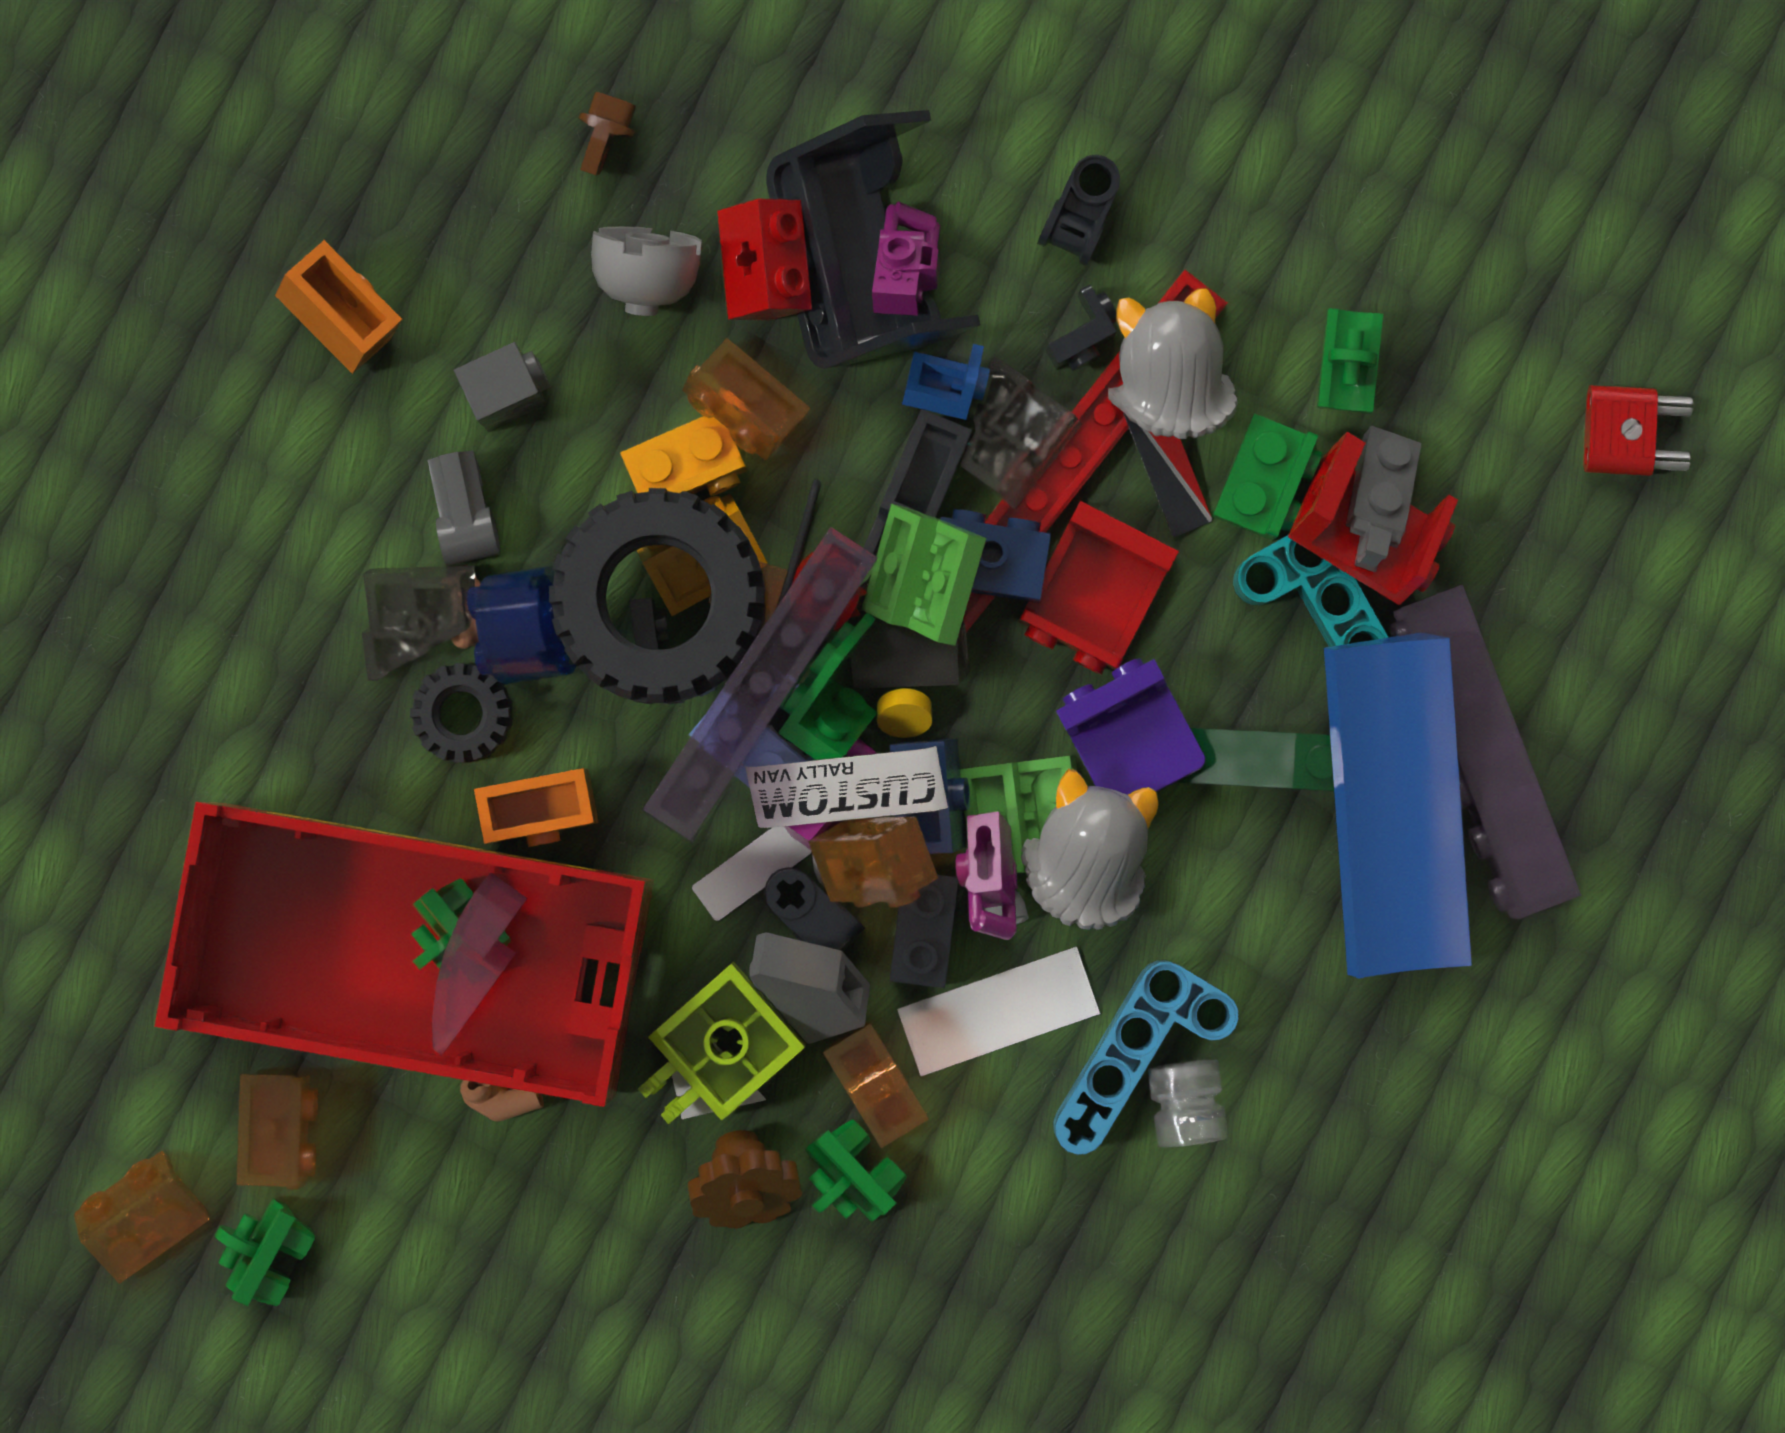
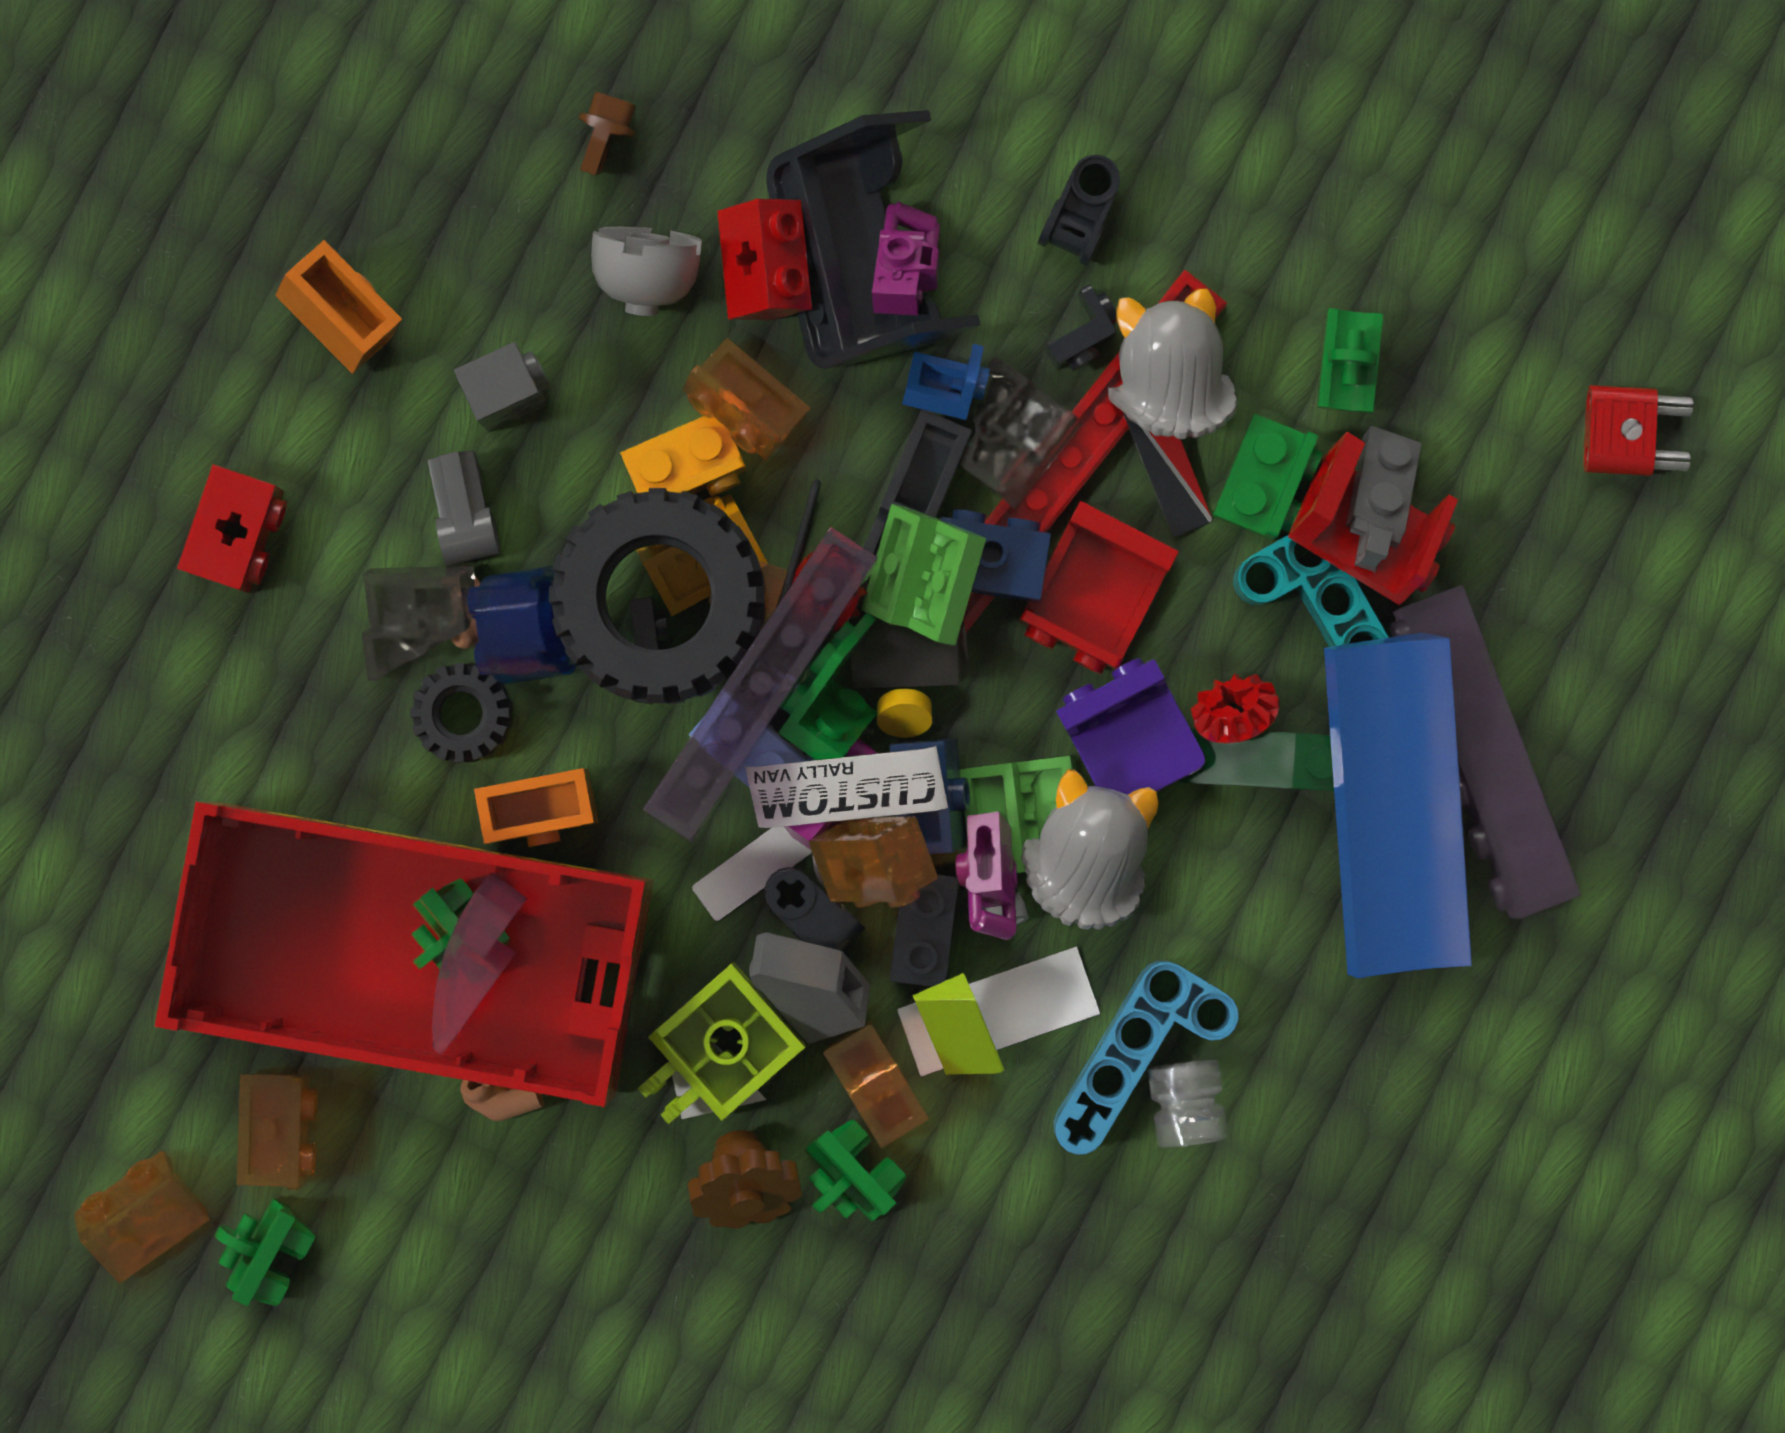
(224, 501): none -> red brick
(958, 1028): none -> lime slope
(1227, 725): none -> red gear

